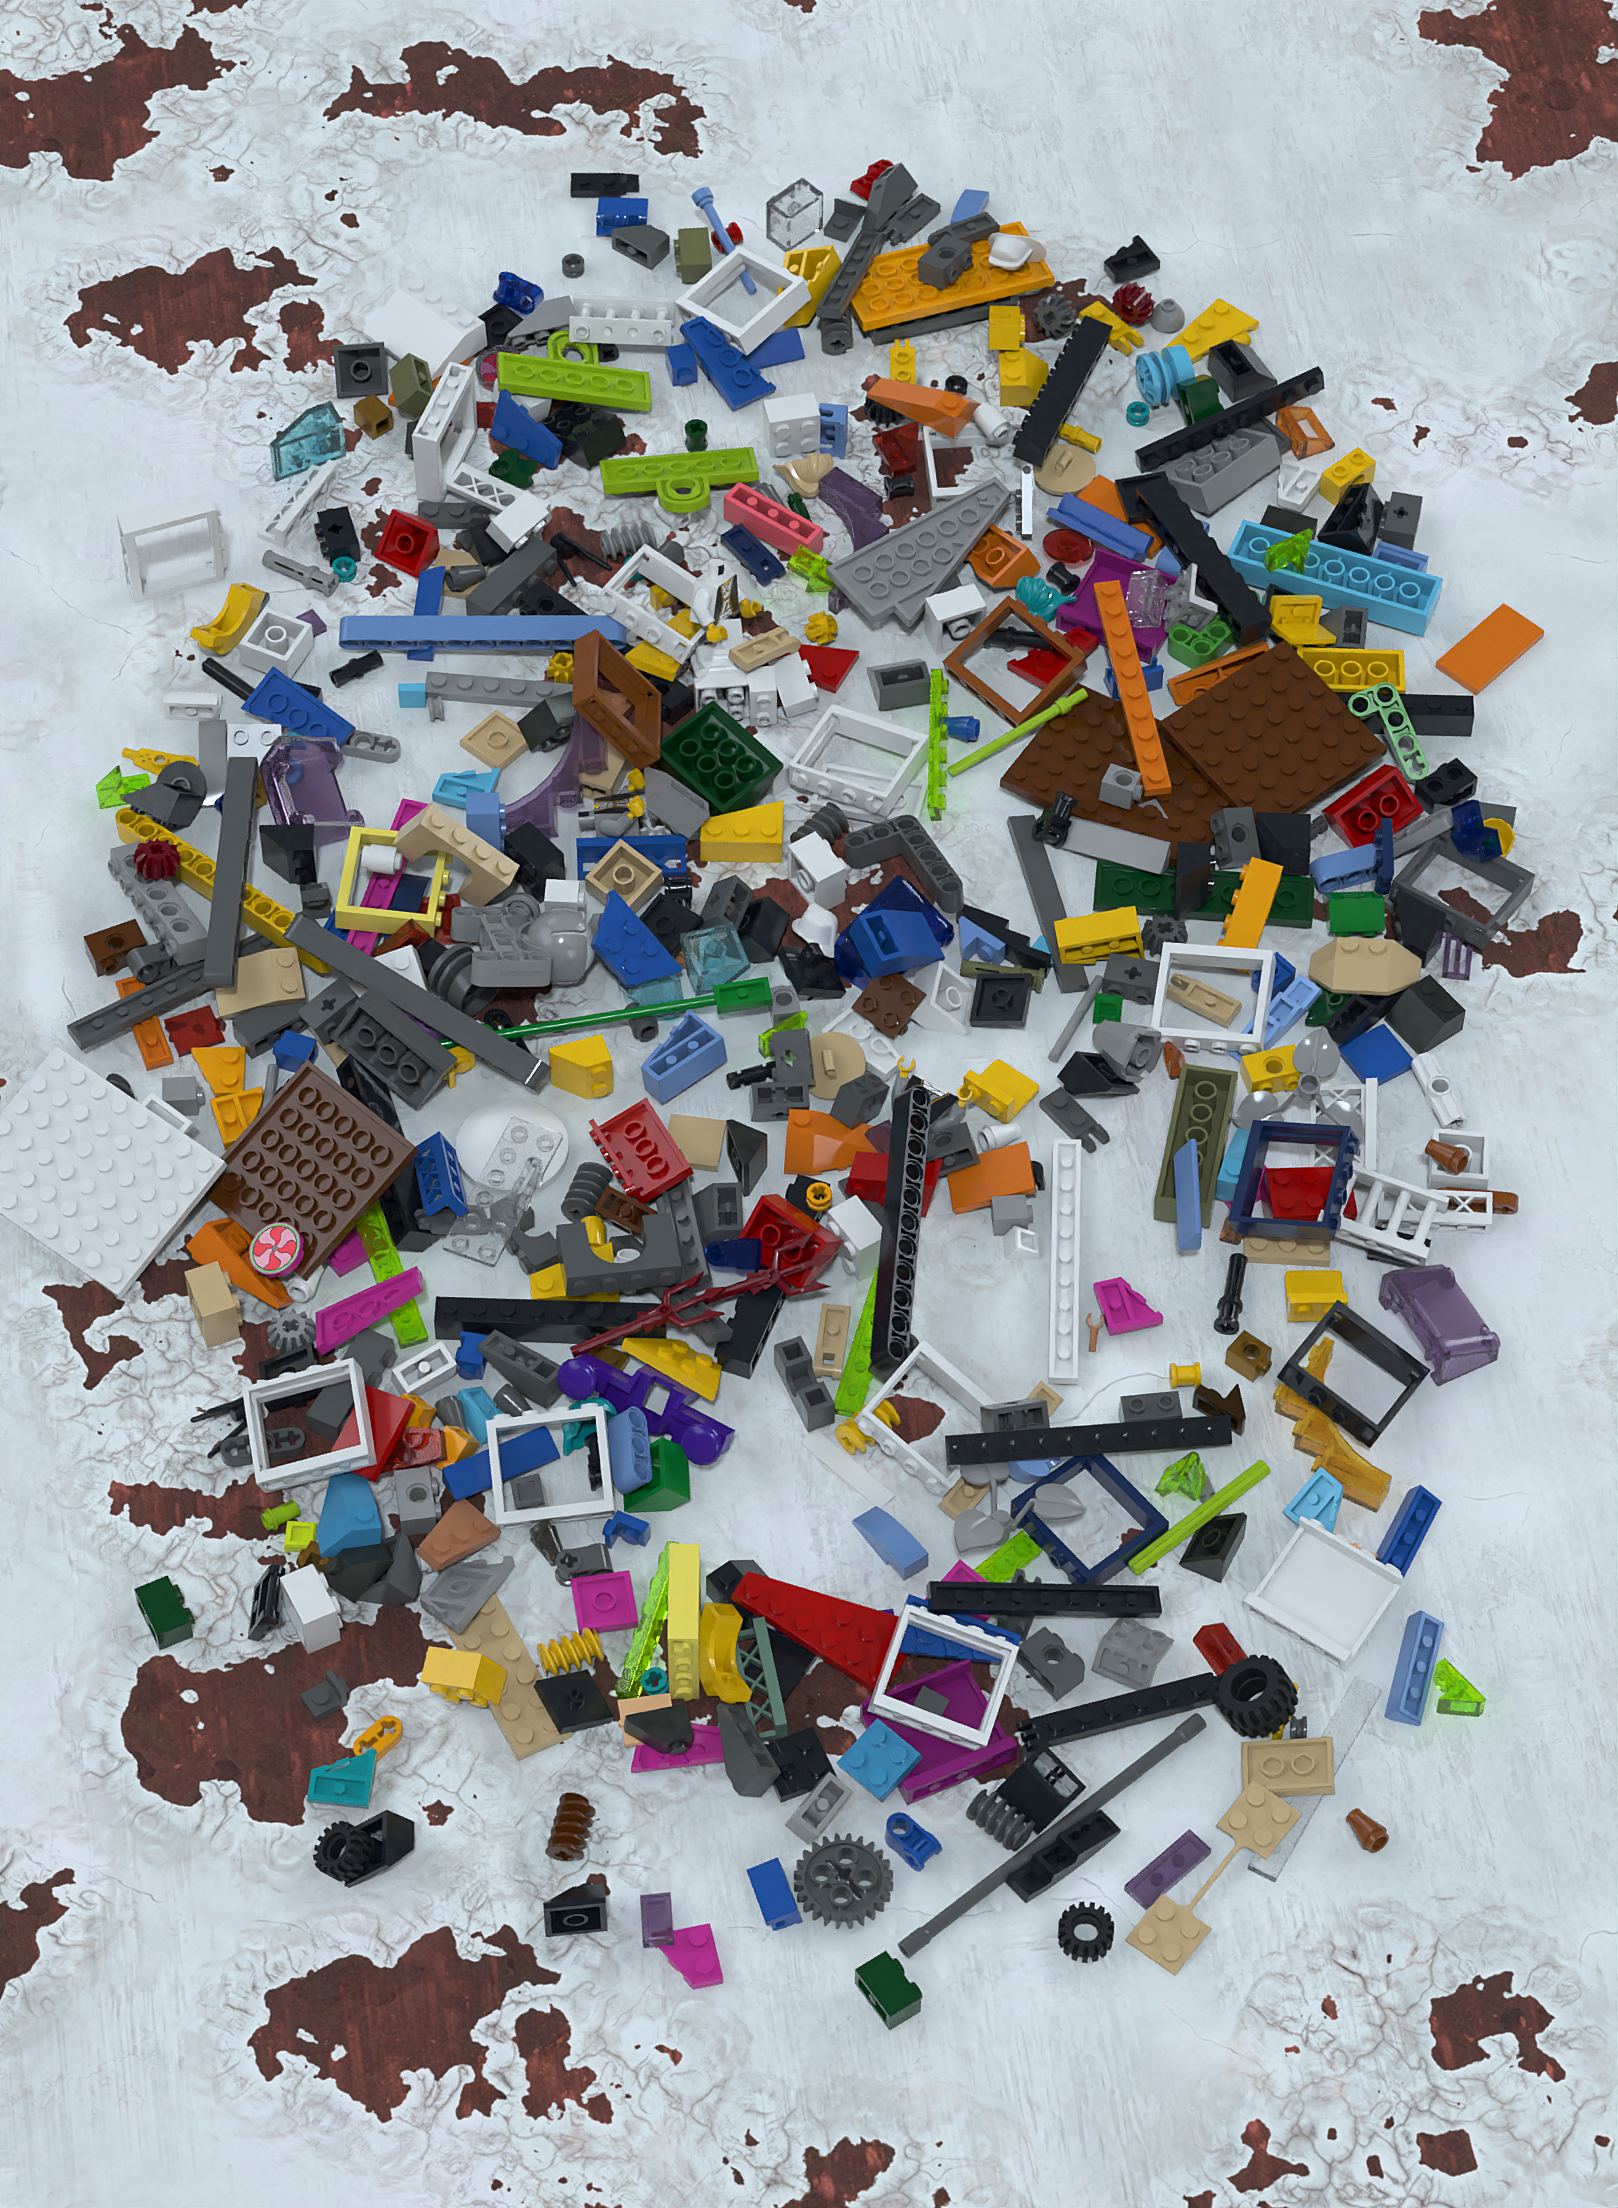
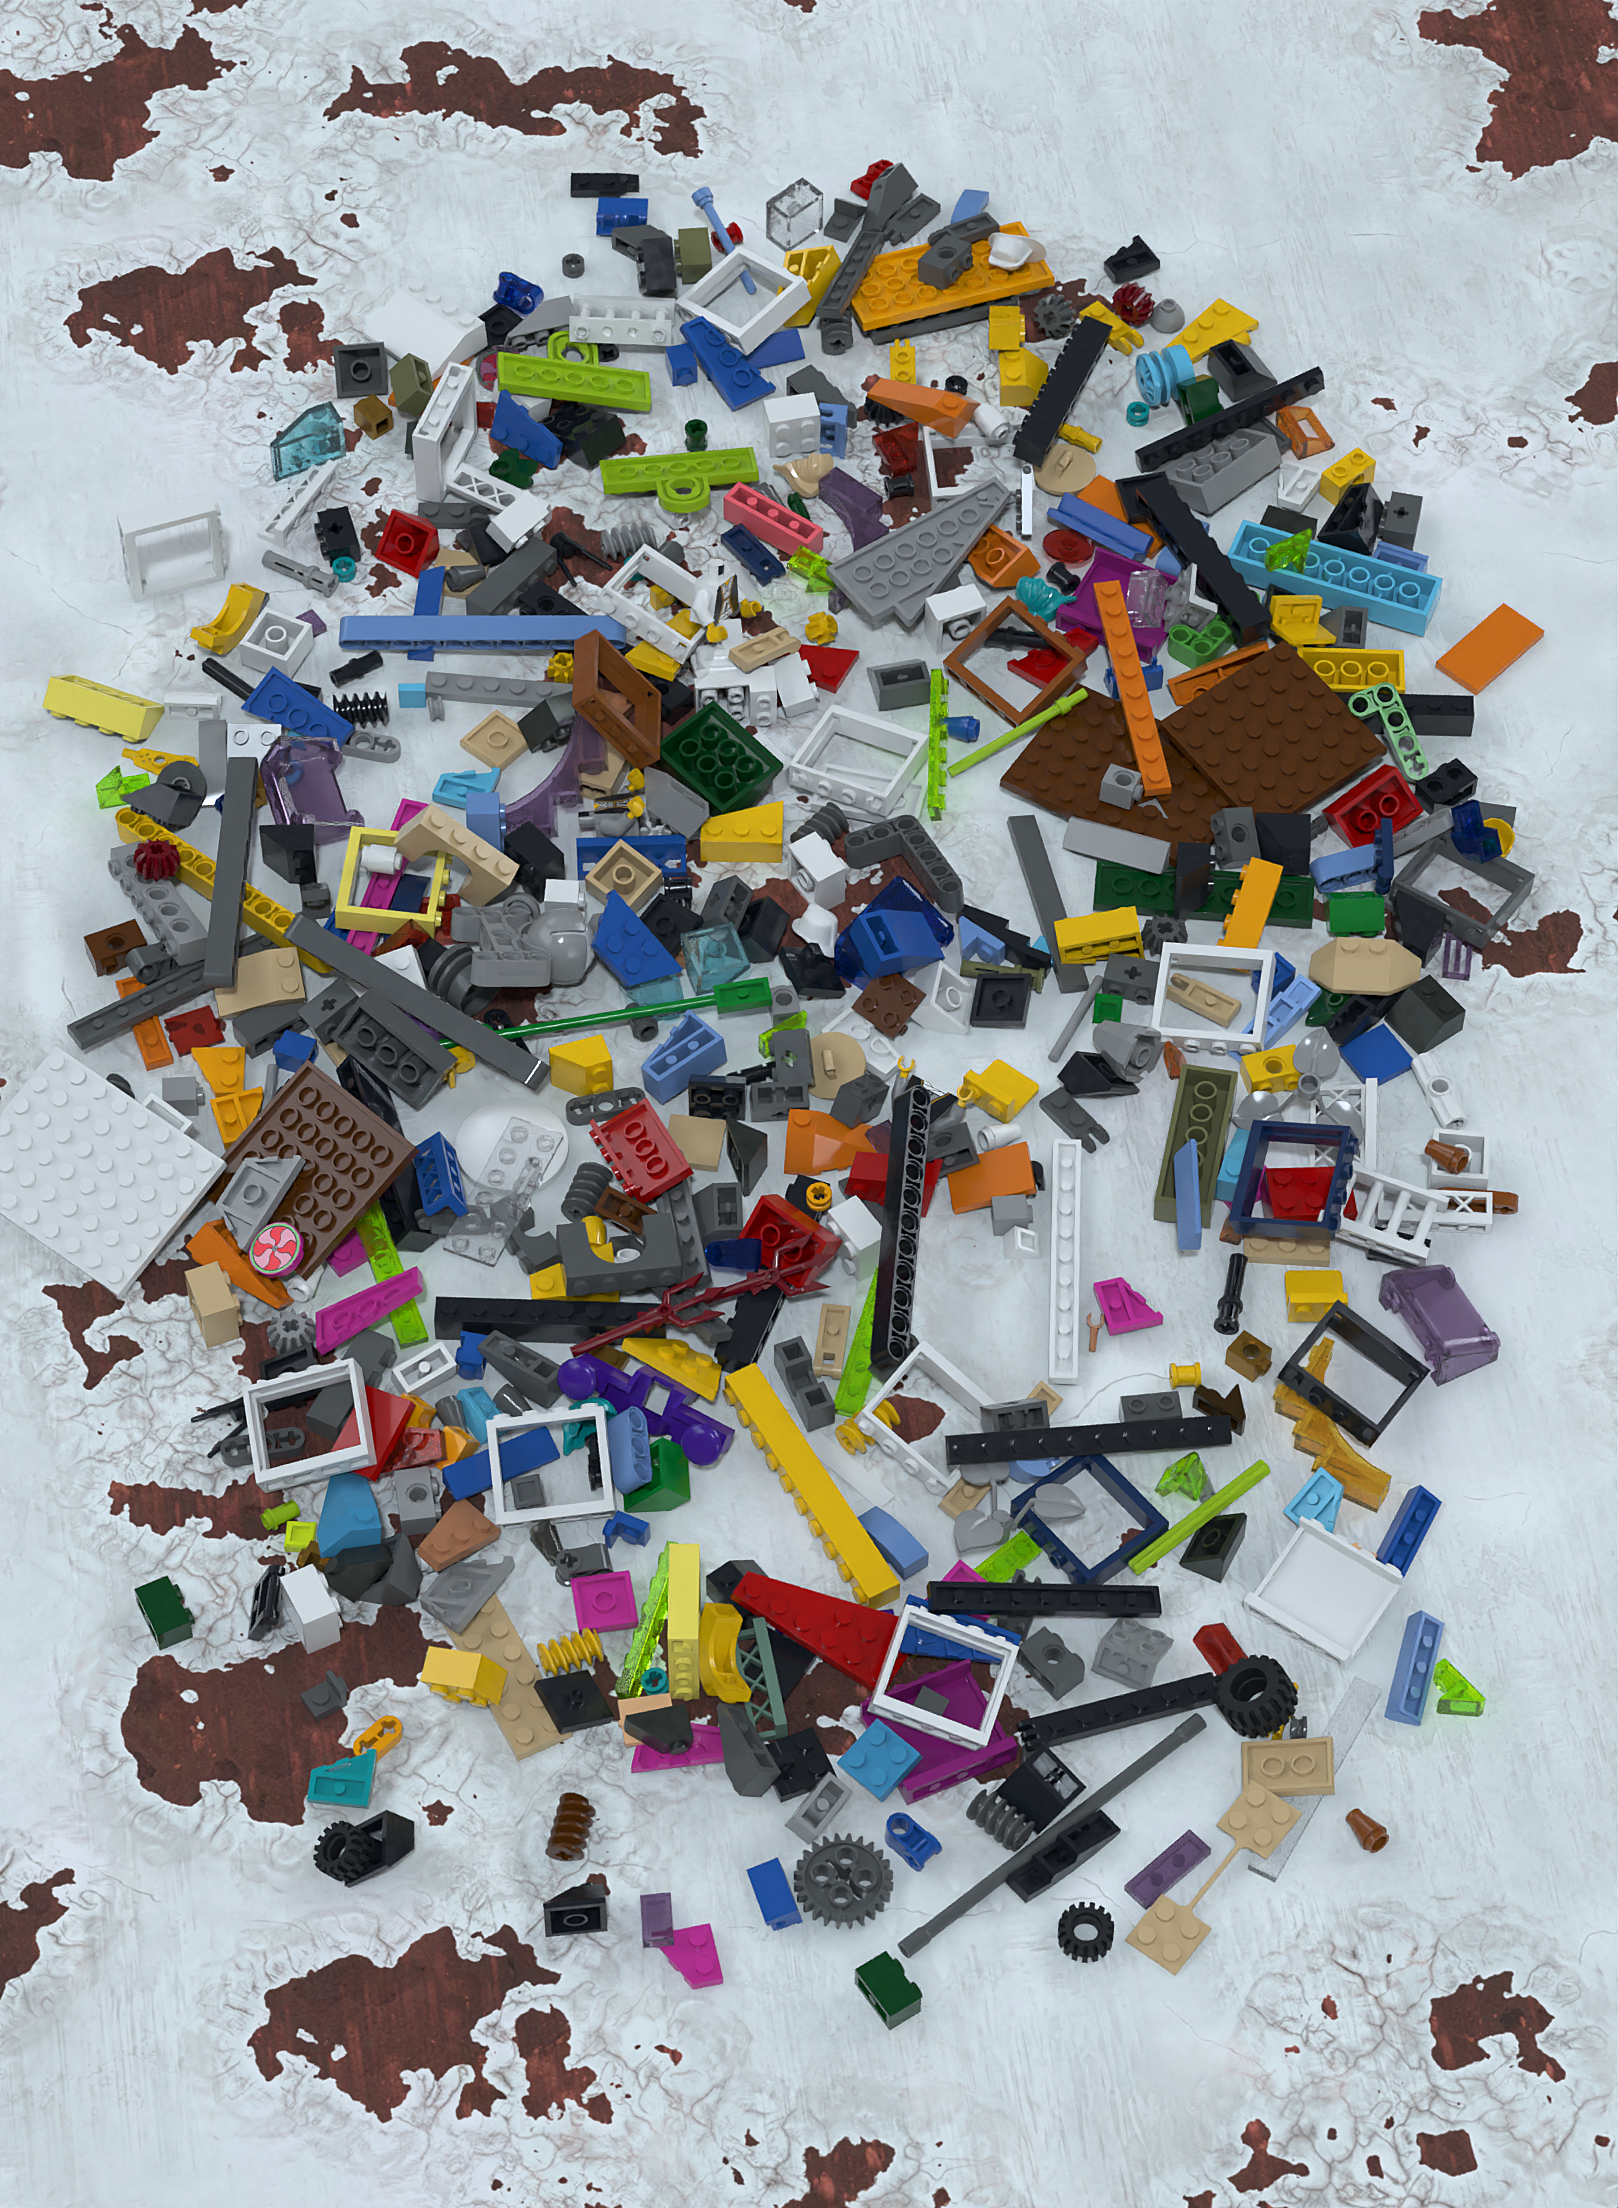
(102, 706): none -> light yellow slope
(256, 1194): none -> light grey wing
(362, 708): none -> black piece
(584, 1103): none -> dark grey beam
(657, 265): none -> black brick
(717, 1097): none -> black slope
(811, 380): none -> dark grey slope
(811, 1488): none -> yellow brick
(1055, 820): black connector -> none

